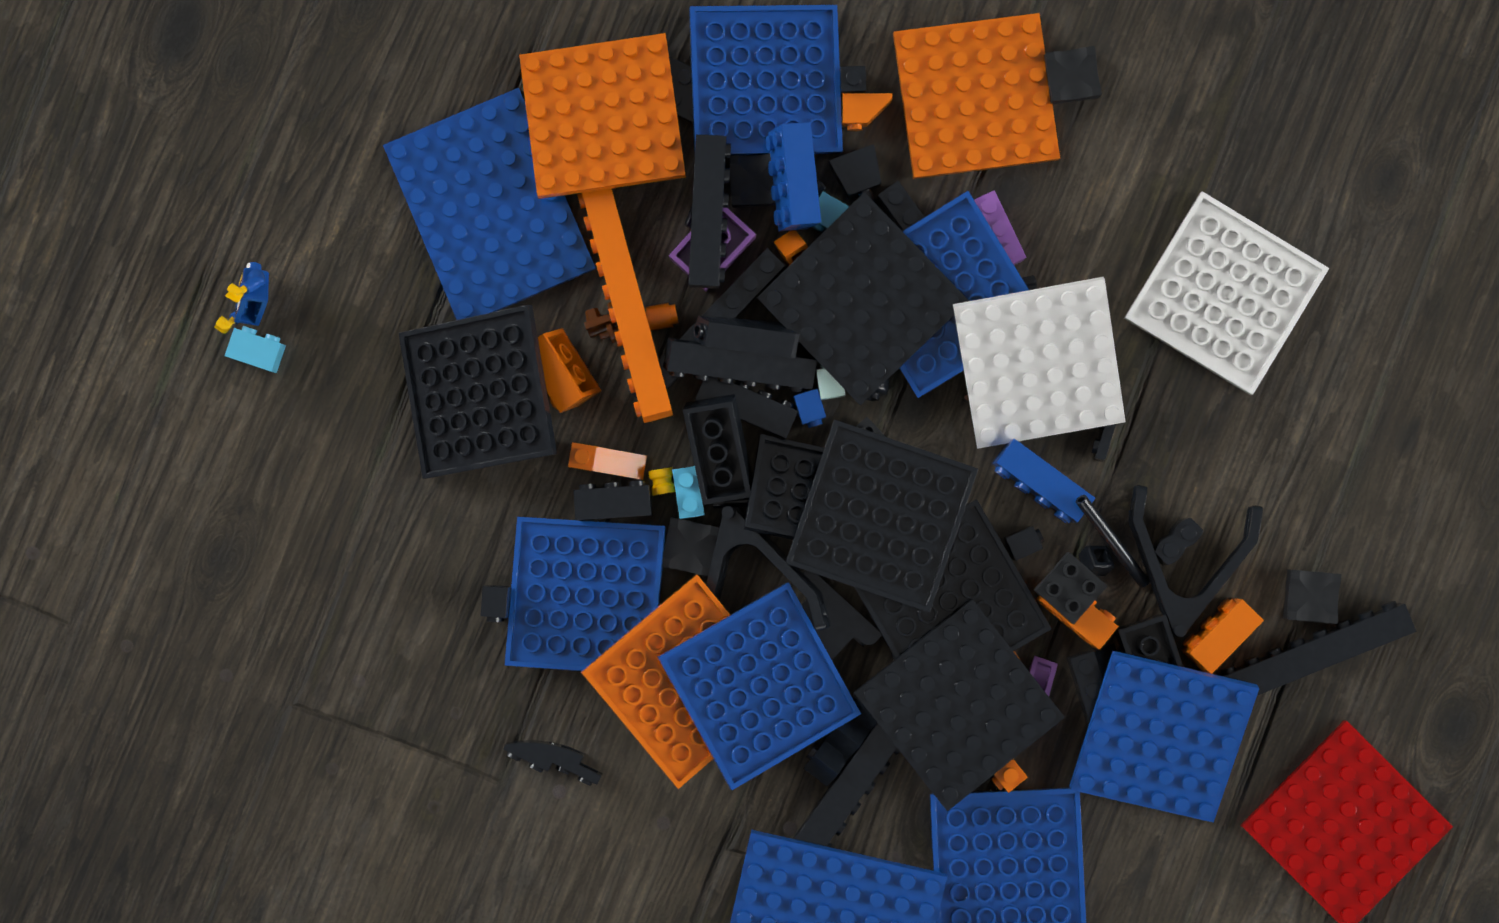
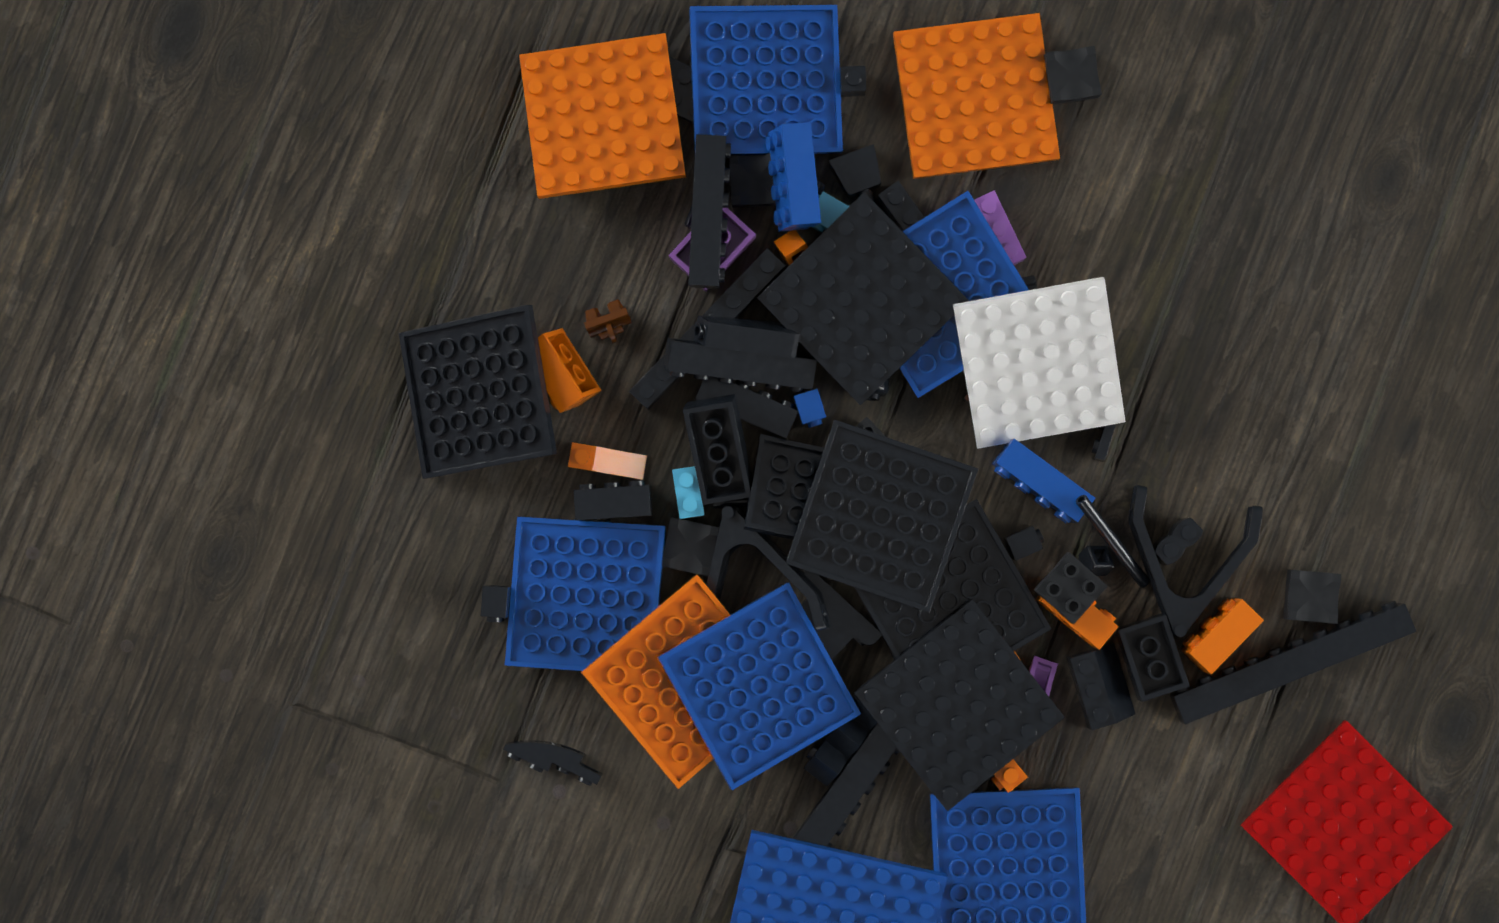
(250, 298): blue torso -> none
(255, 350): medium azure brick -> none
(480, 208): blue plate -> none
(627, 305): orange brick -> none
(661, 316): orange brick -> none
(662, 481): yellow wheel -> none
(828, 386): light aqua brick -> none
(862, 108): orange slope -> none
(1163, 736): blue plate -> none
(1226, 293): white plate -> none

